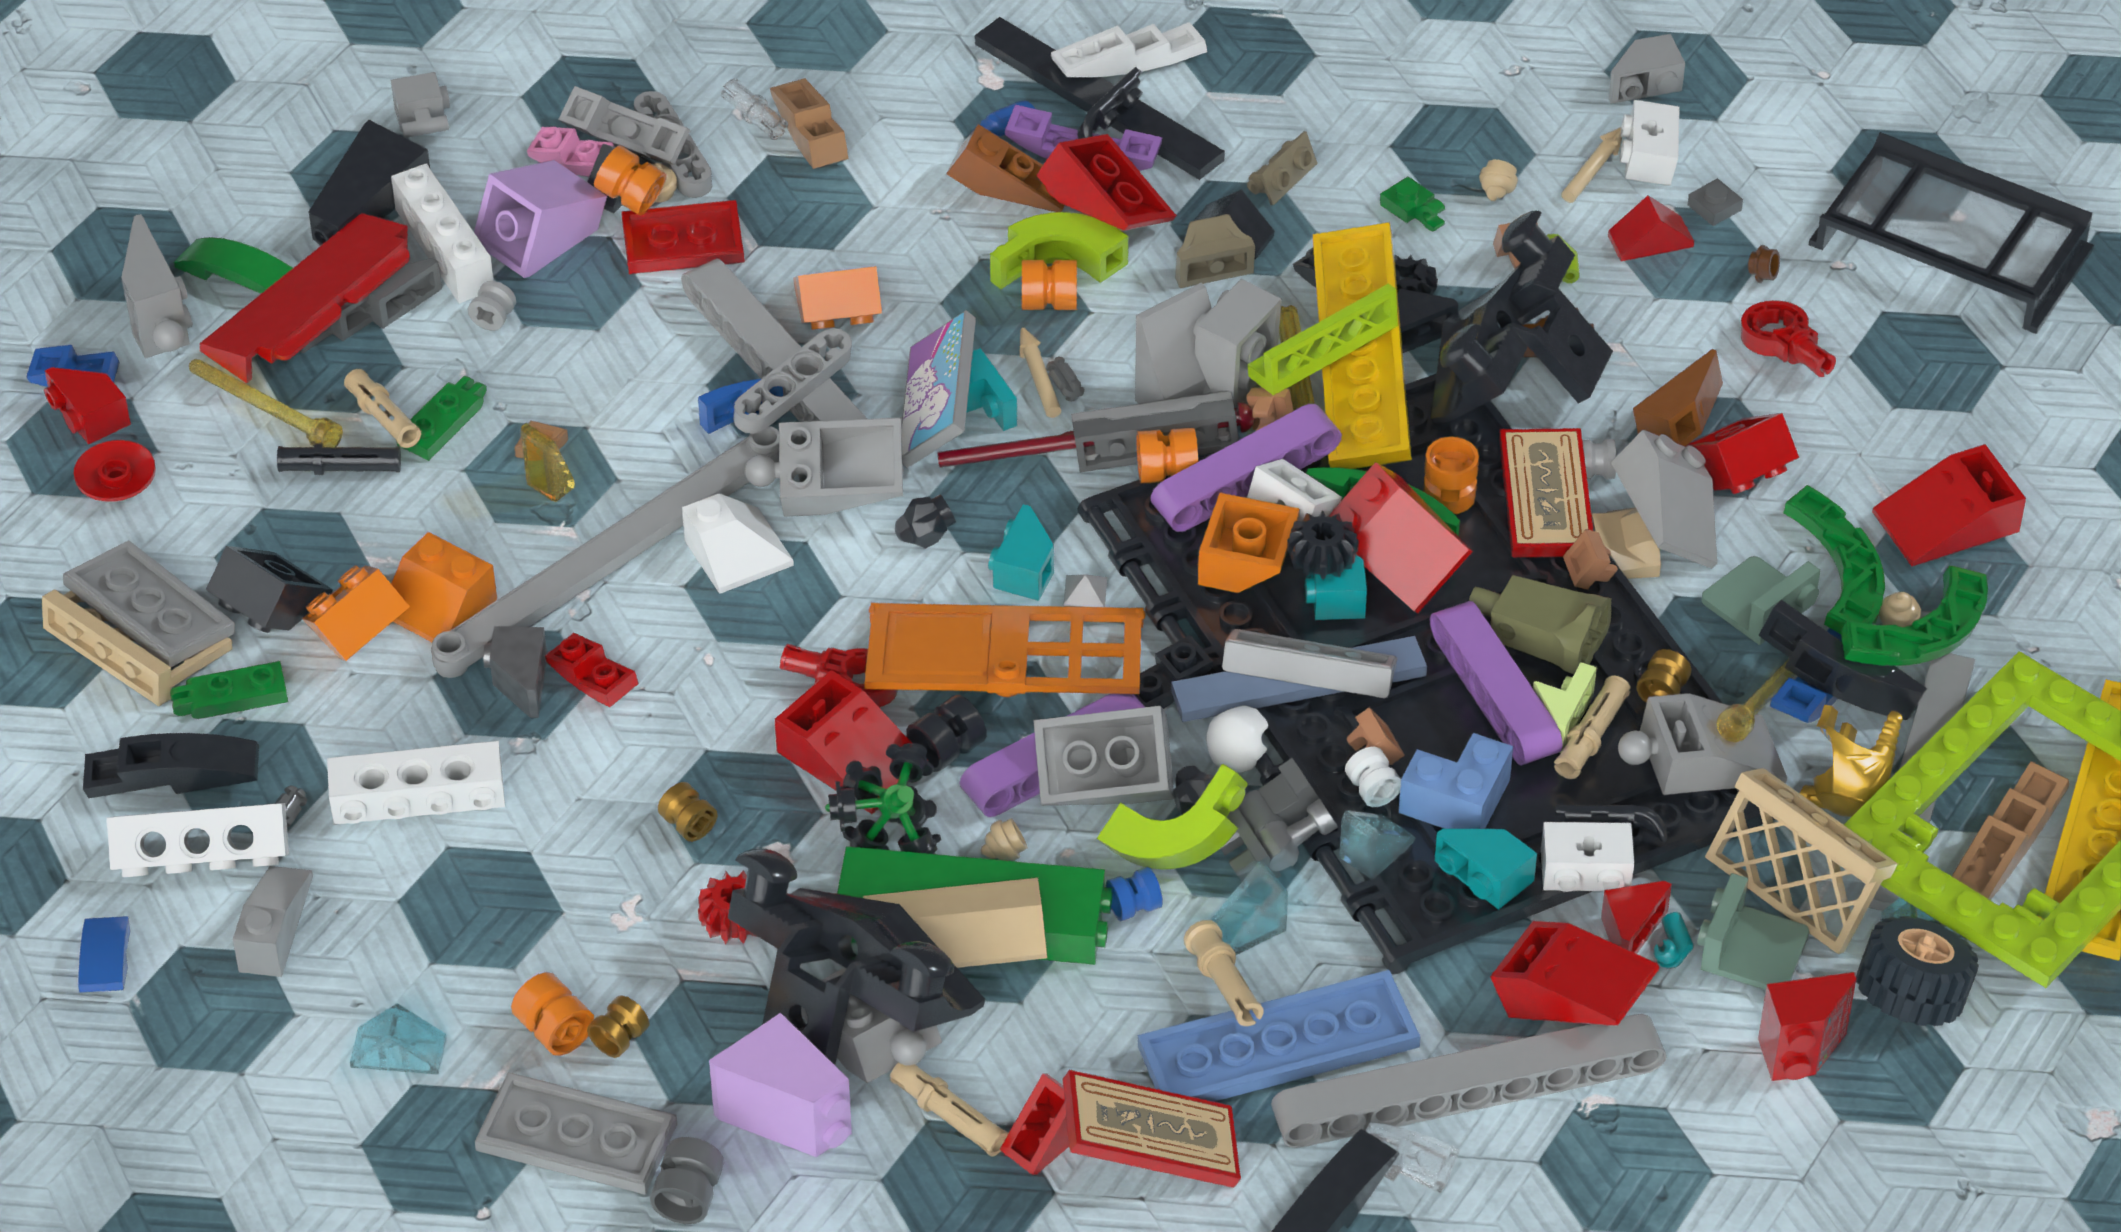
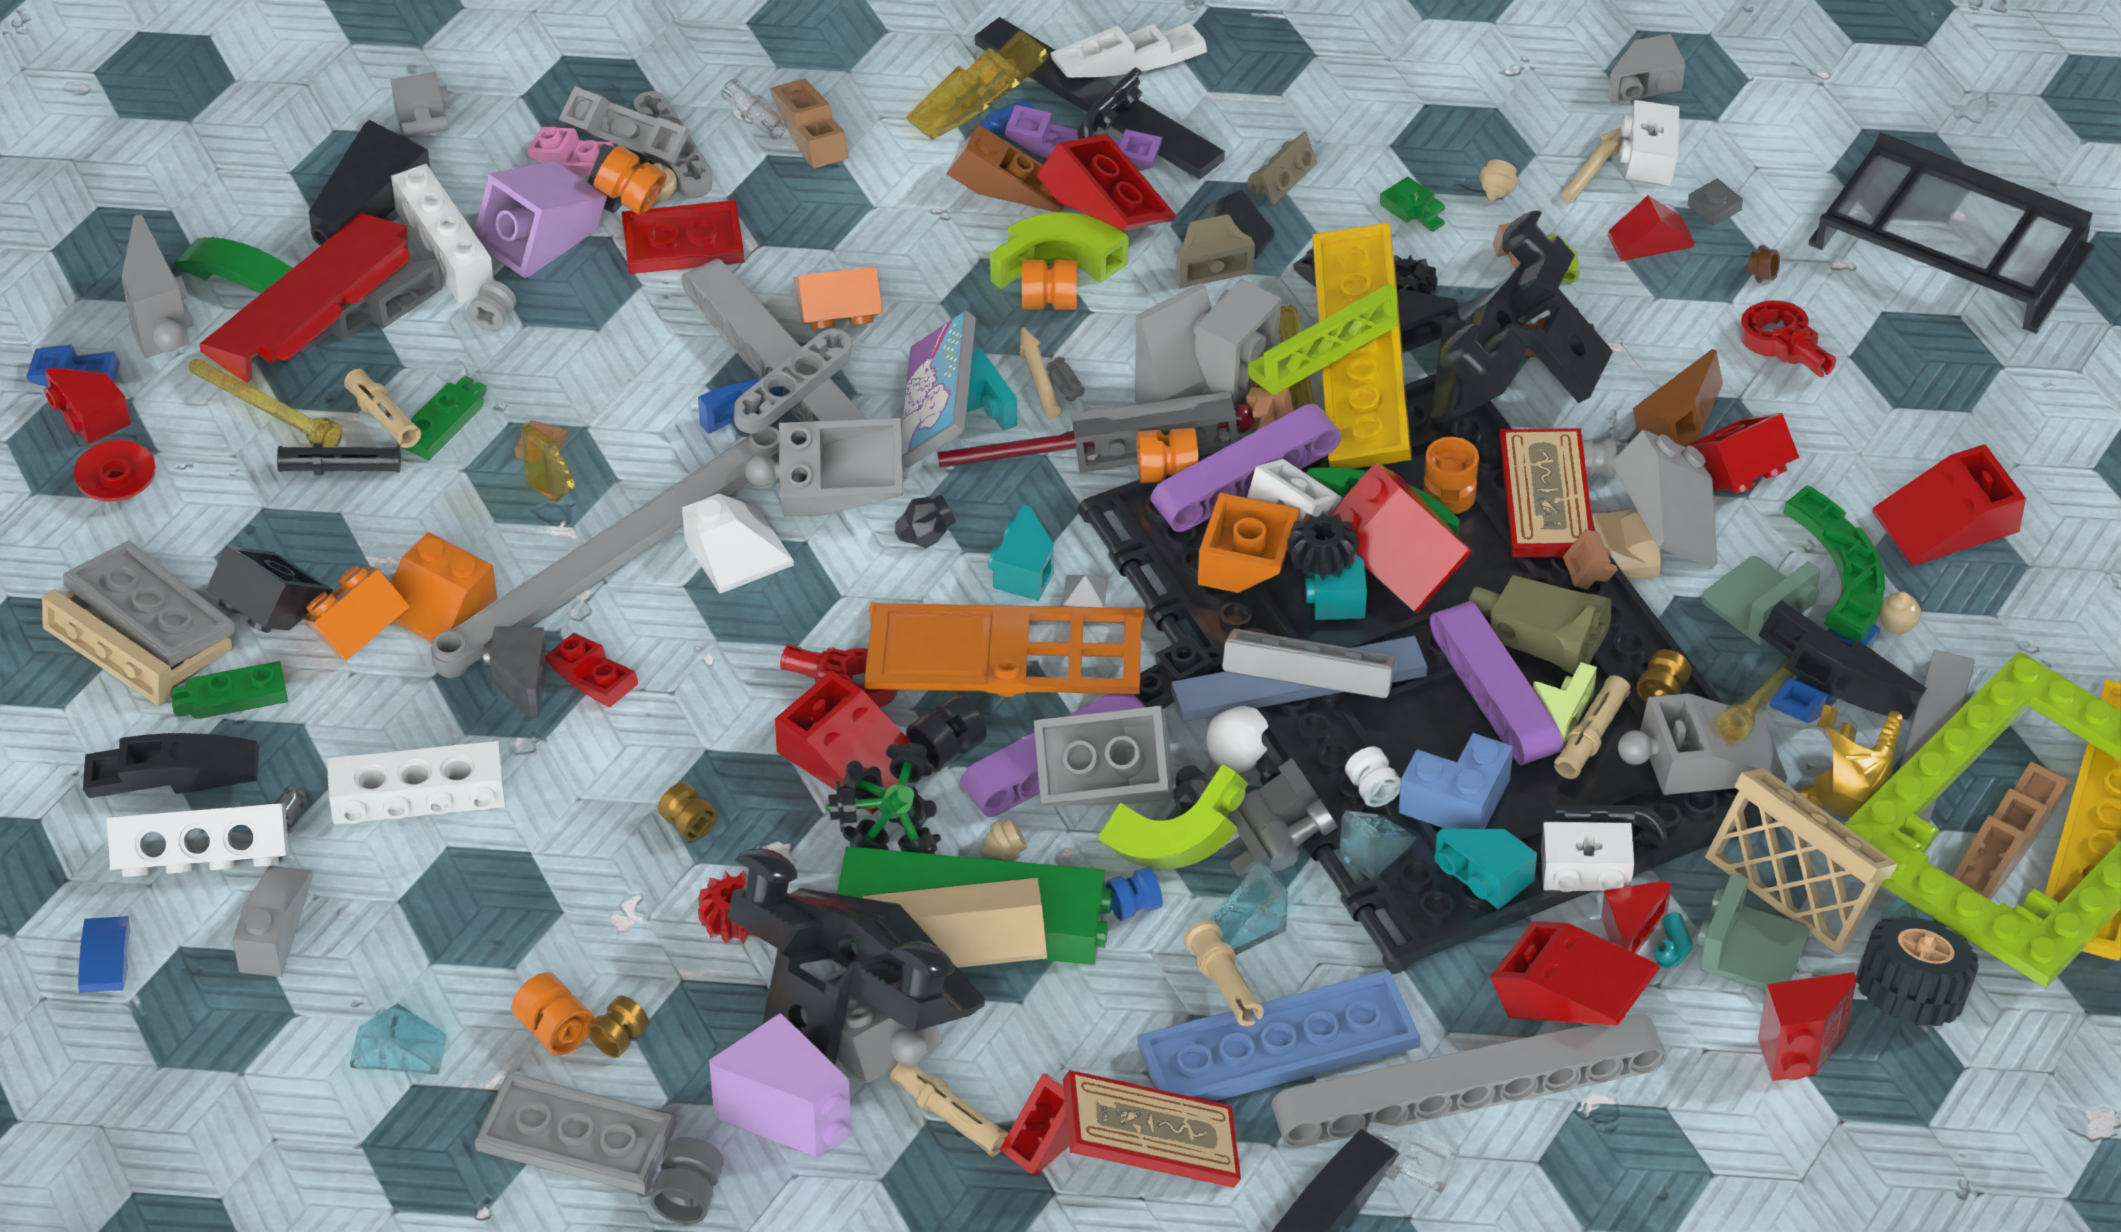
(981, 85): none -> clear yellow slope
(1375, 733): nougat tile -> none
(1927, 637): green tile -> none

